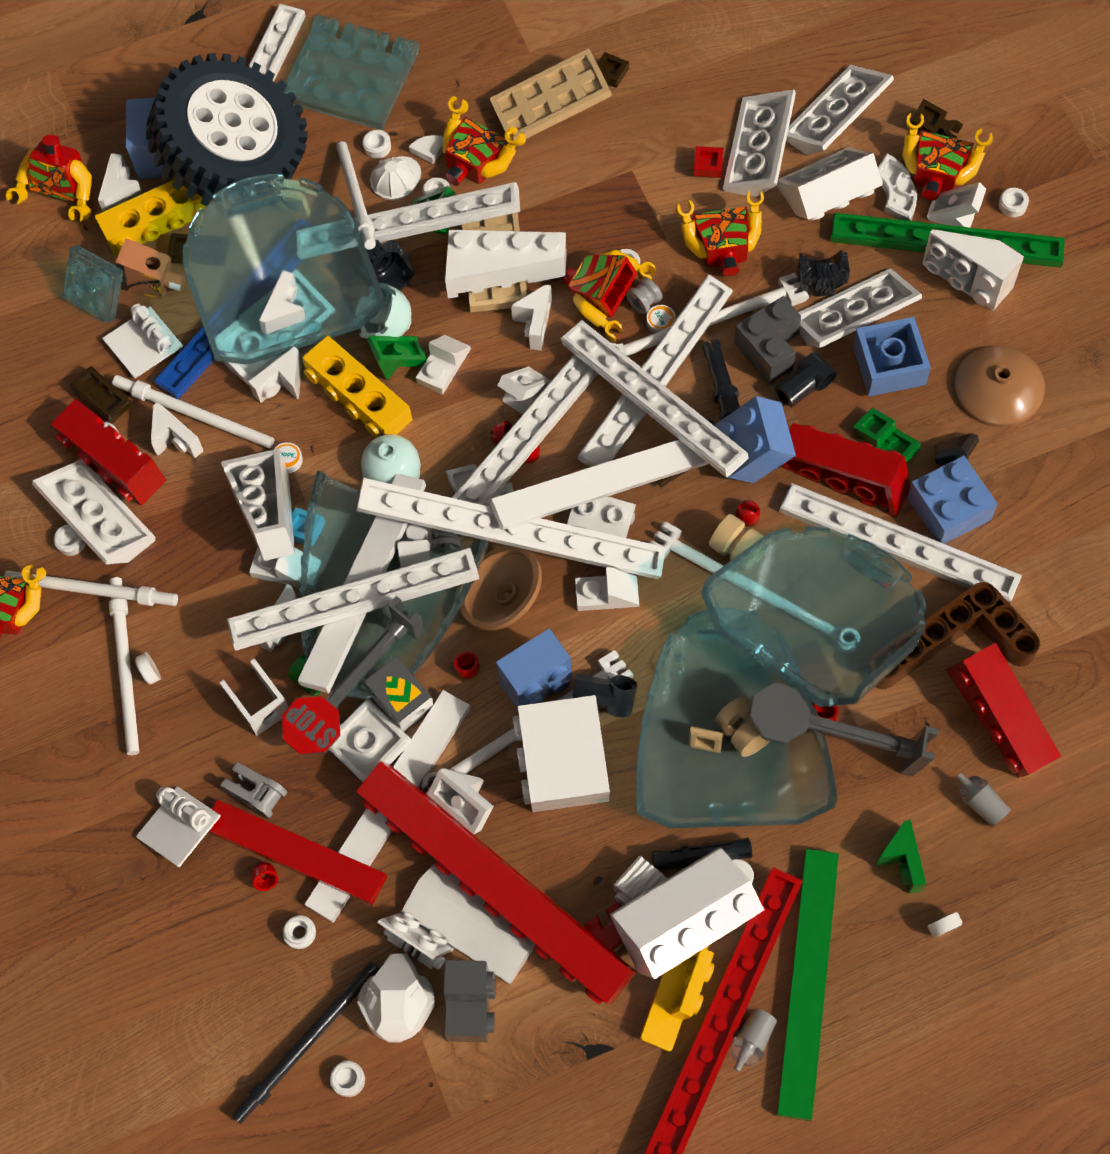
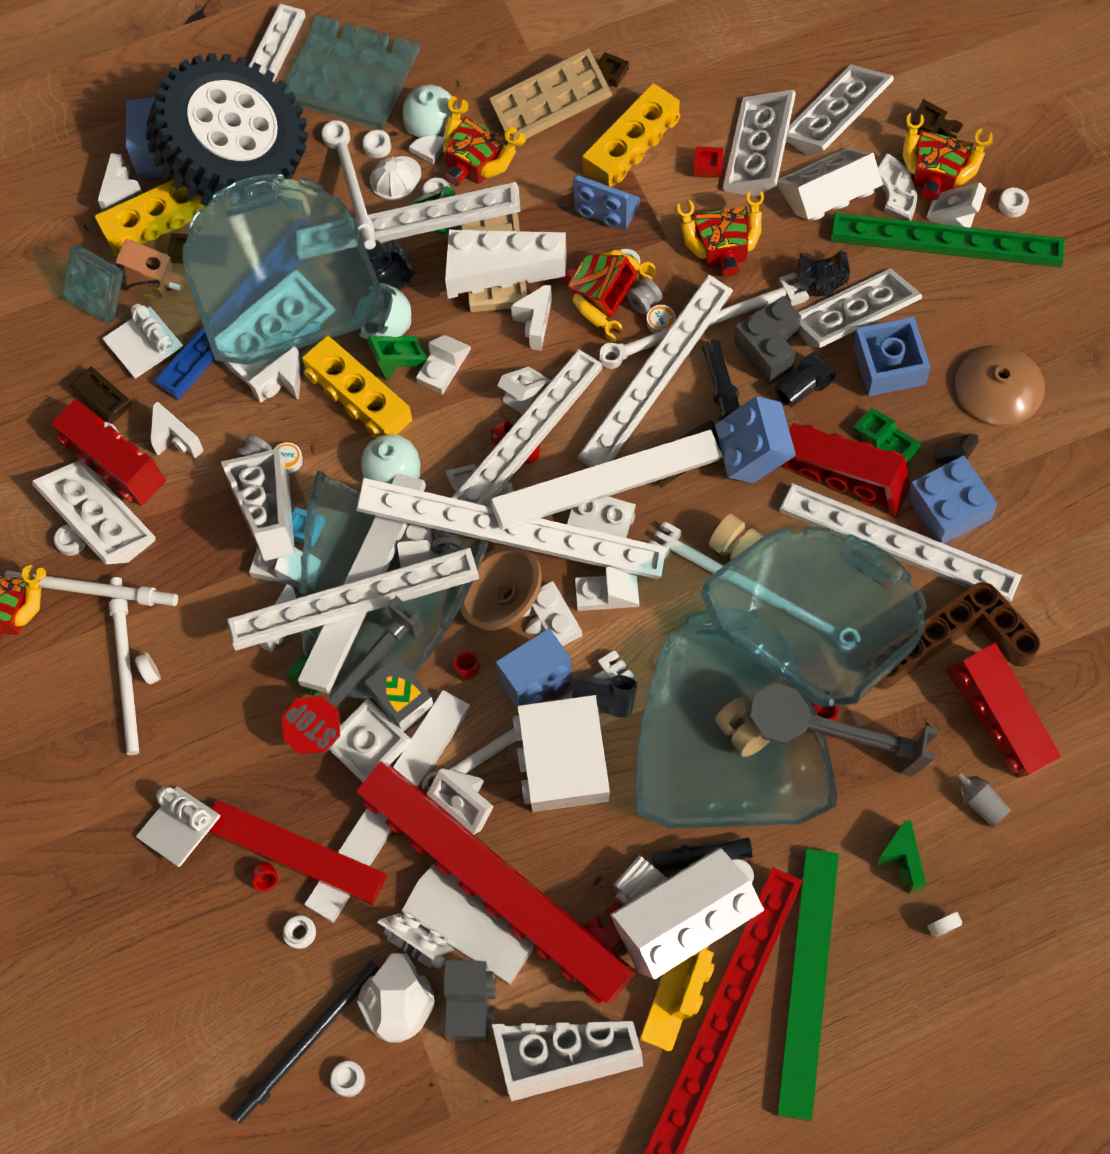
(57, 173): torso -> none
(143, 391): white bar -> none
(252, 446): none -> light grey wheel
(256, 721): white piece -> none
(260, 799): light grey piece -> none
(280, 310): white slope -> none
(334, 133): none -> white tile
(426, 111): none -> light aqua cylinder
(552, 613): none -> white plate
(564, 1054): none -> white wedge
(604, 202): none -> medium blue bracket
(631, 136): none -> yellow brick
(655, 399): white tile -> none
(706, 739): tan slope -> none
(747, 516): red hinge -> none
(752, 1038): light grey piece -> none
(973, 264): white slope -> none

